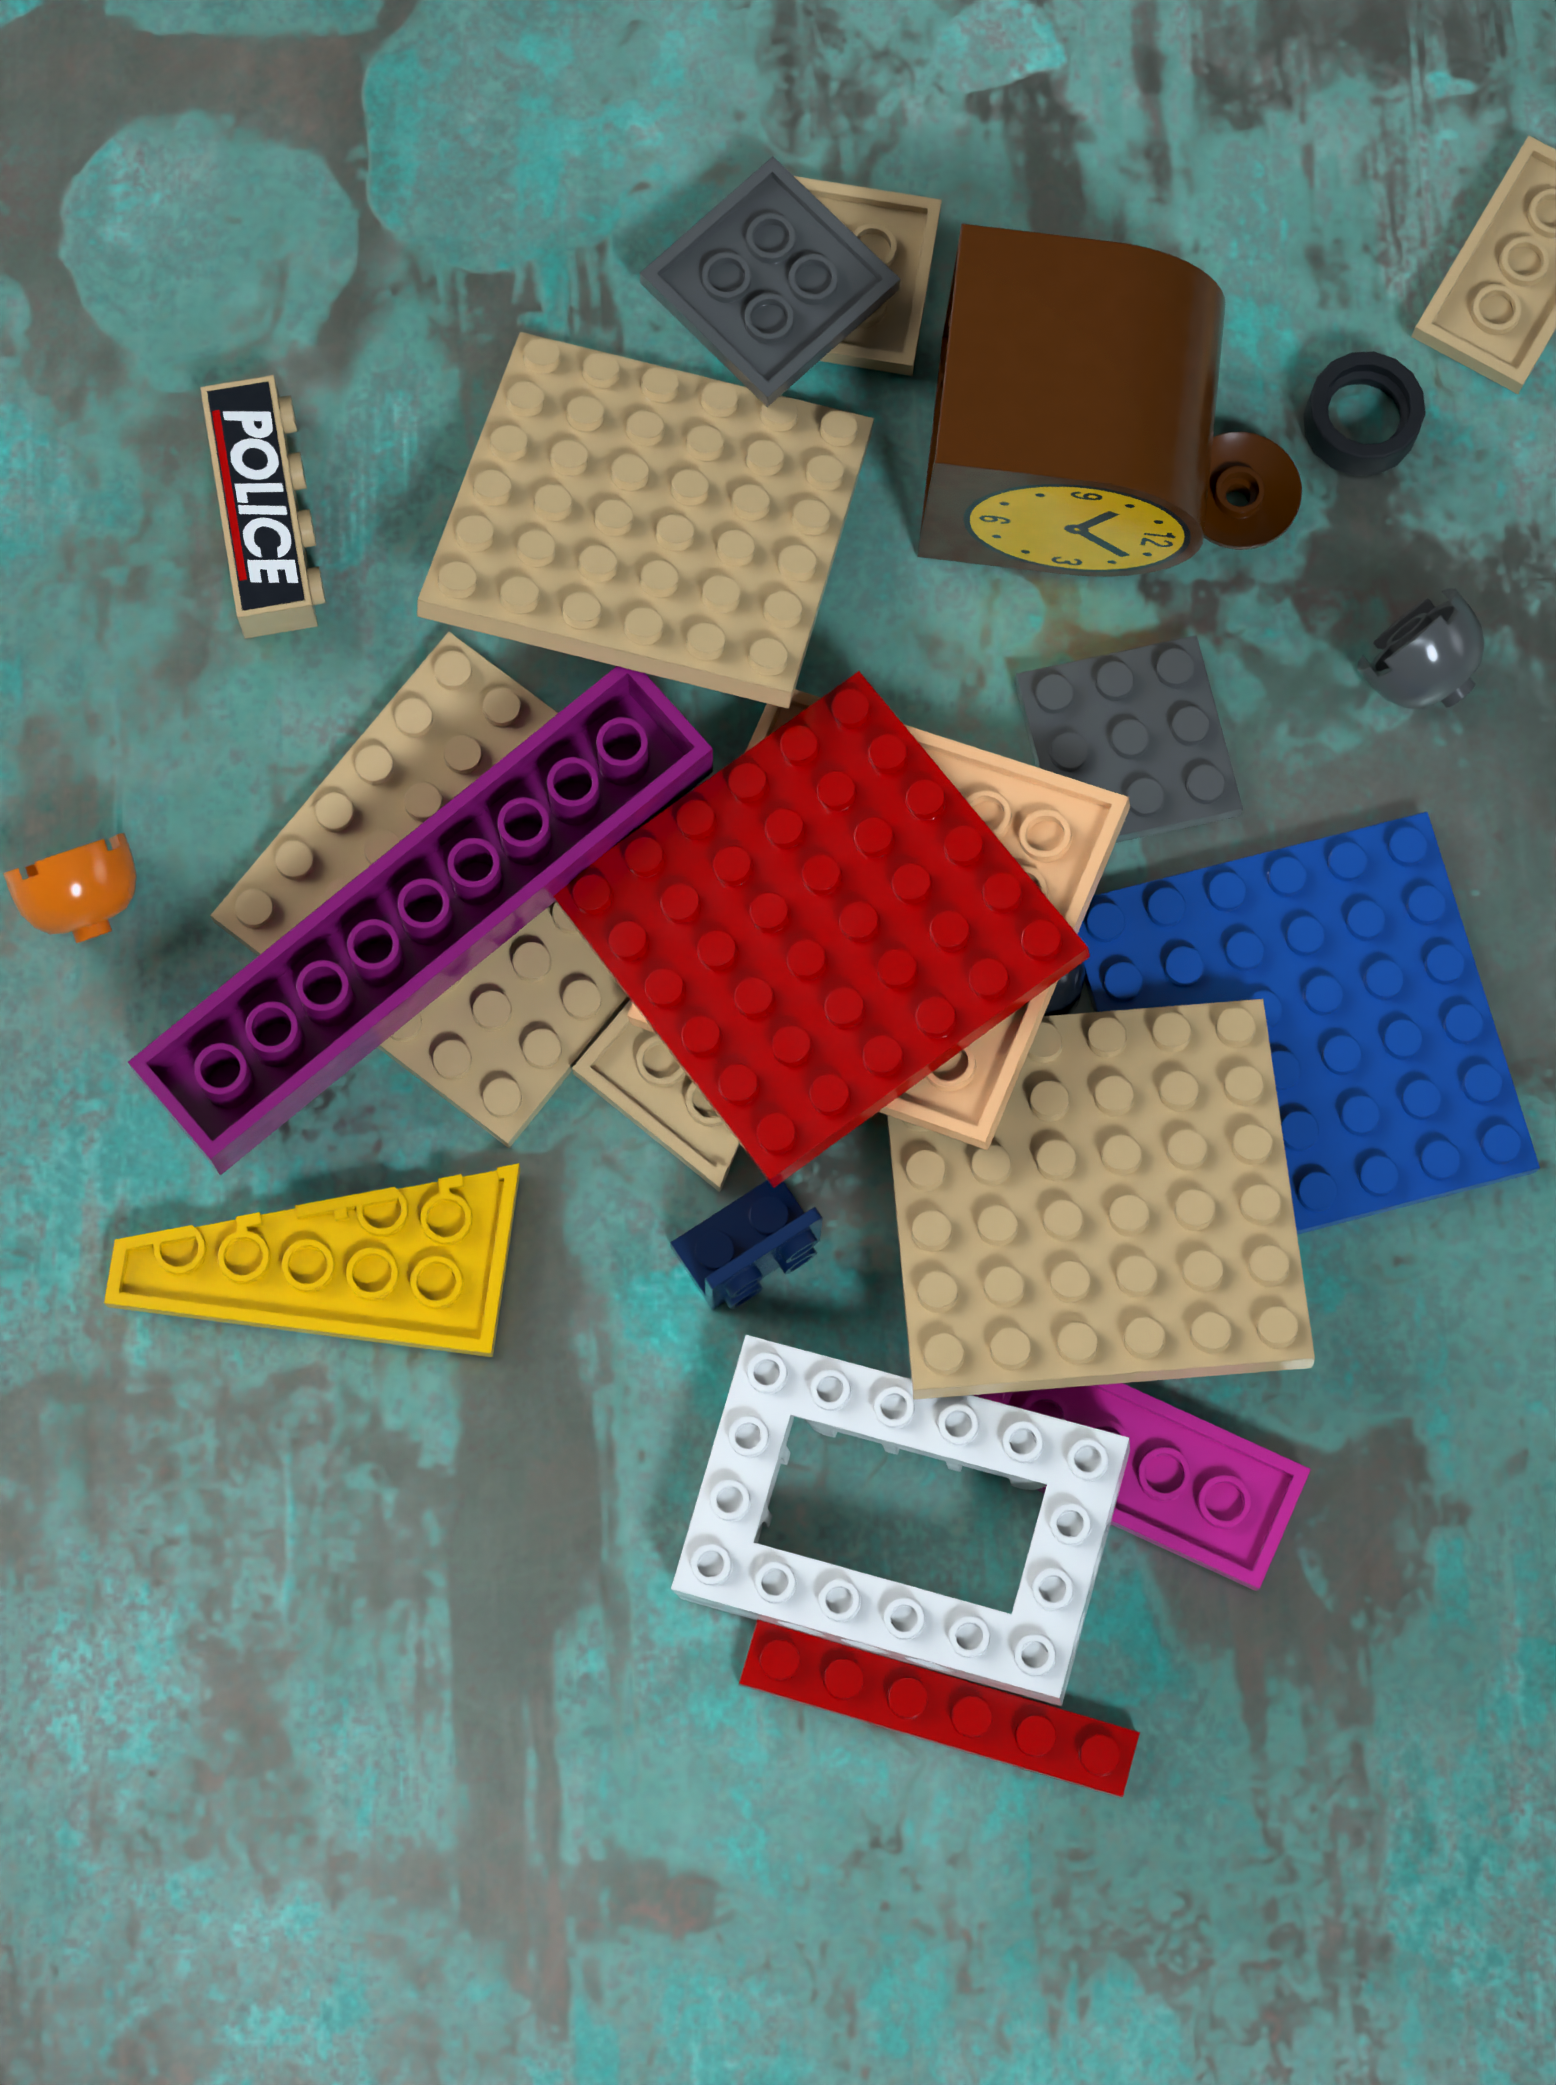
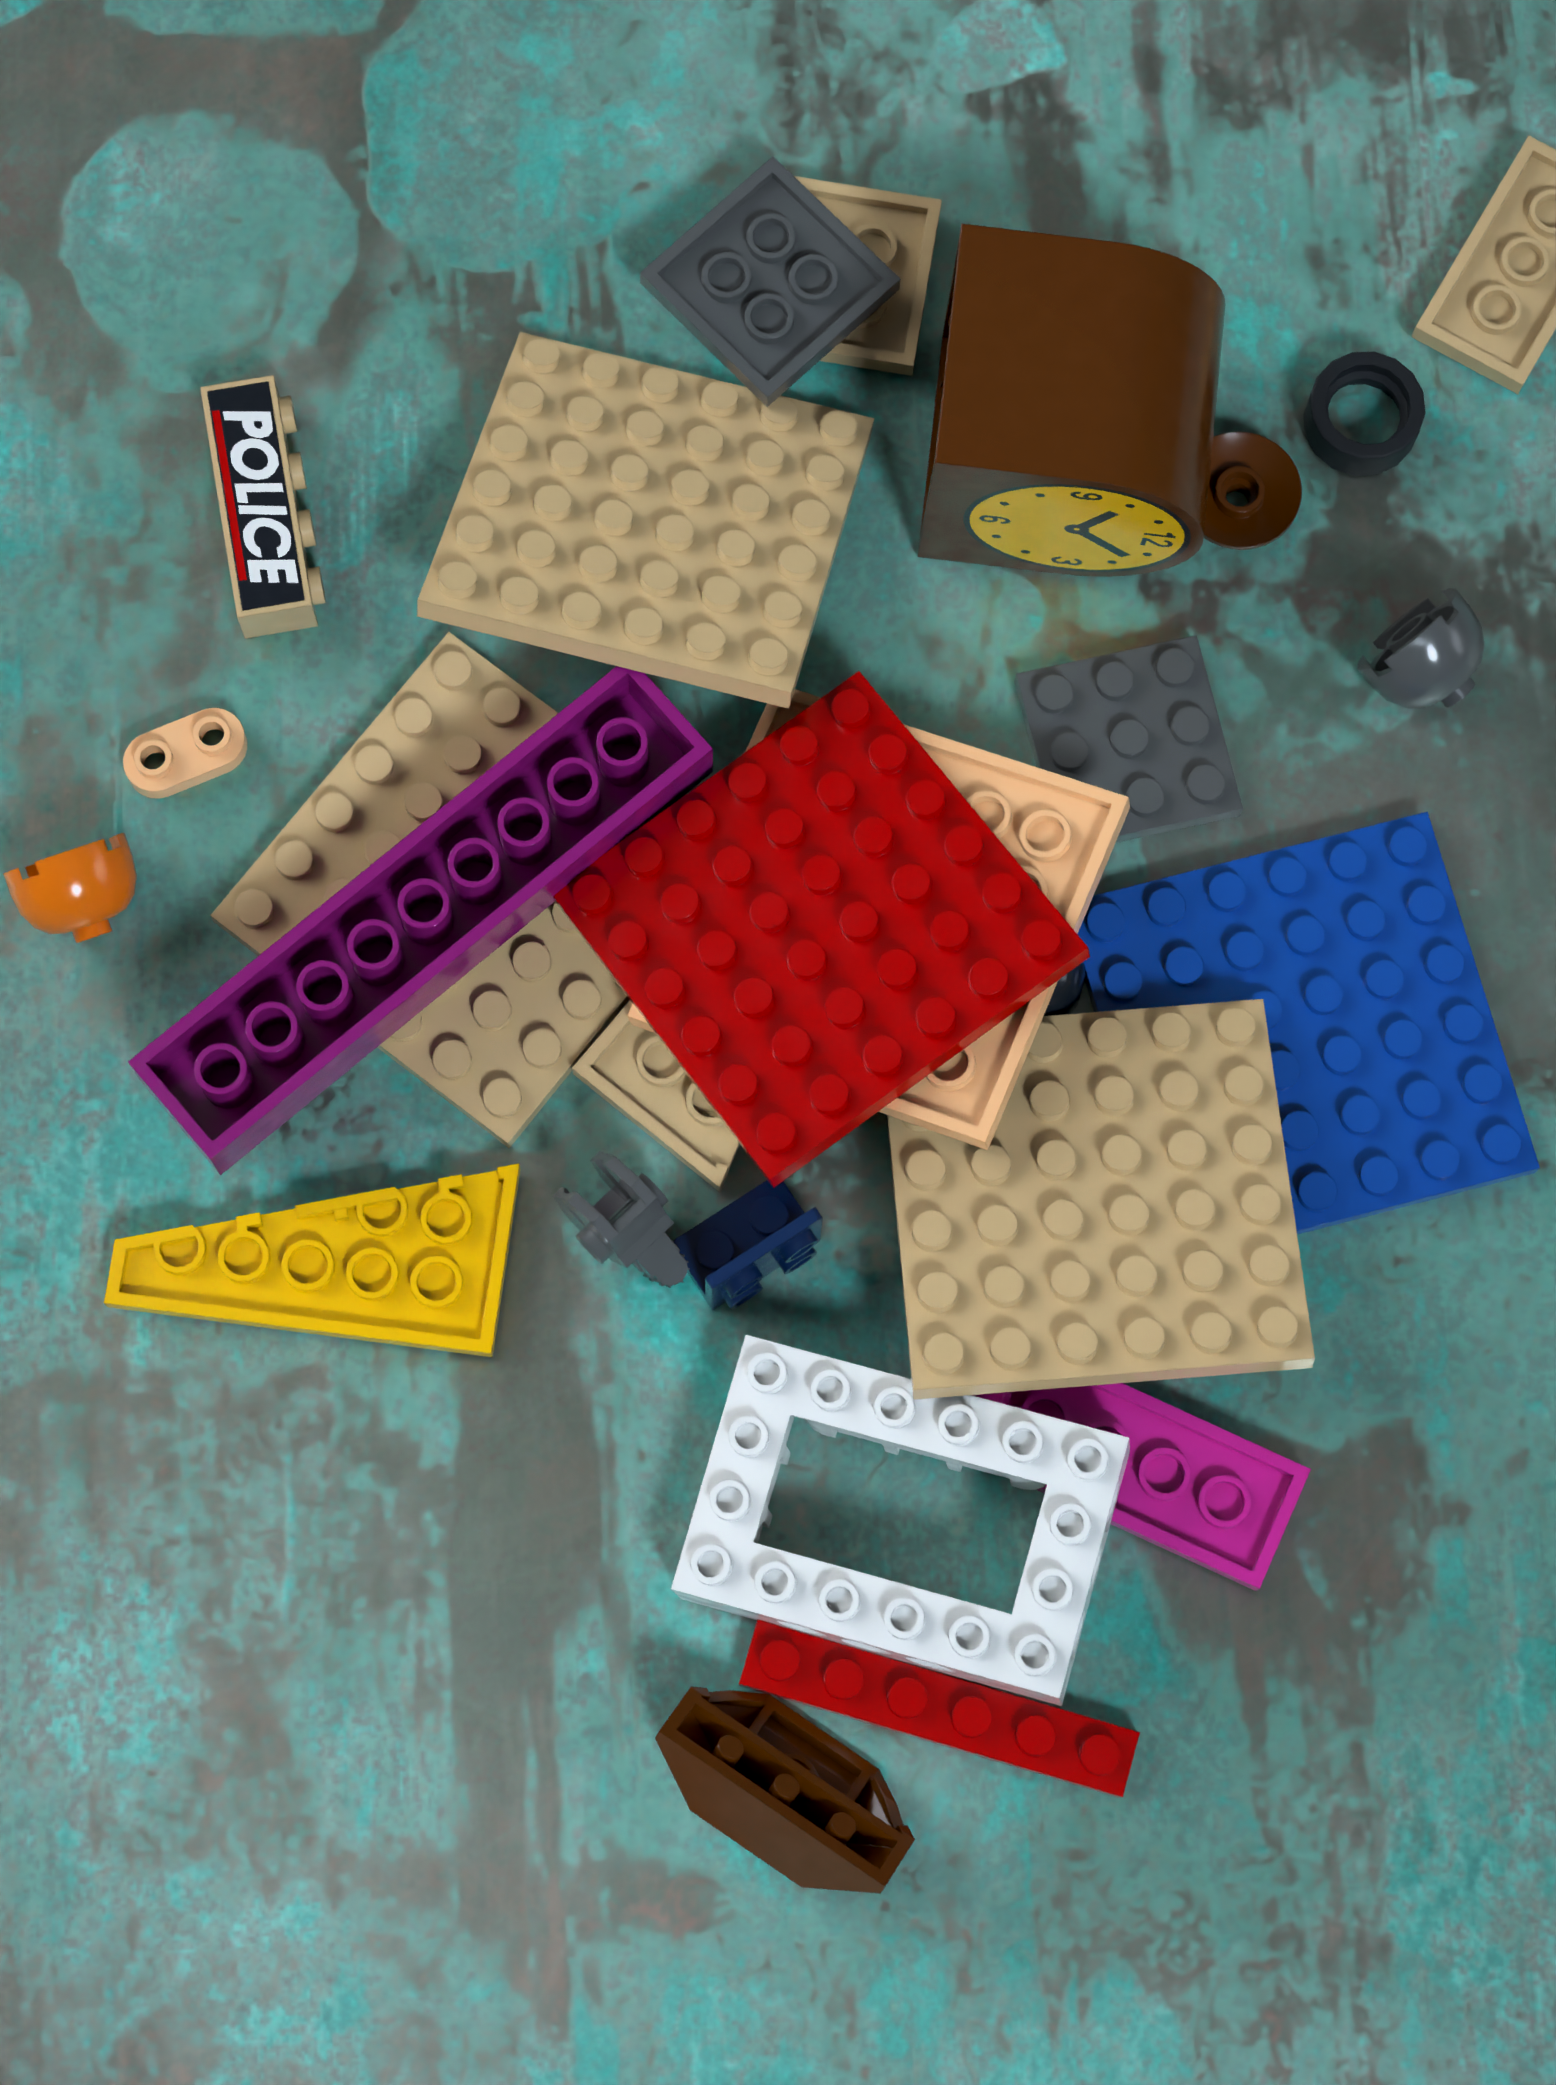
(186, 756): none -> light nougat plate
(626, 1223): none -> dark grey hinge
(784, 1790): none -> reddish brown wedge

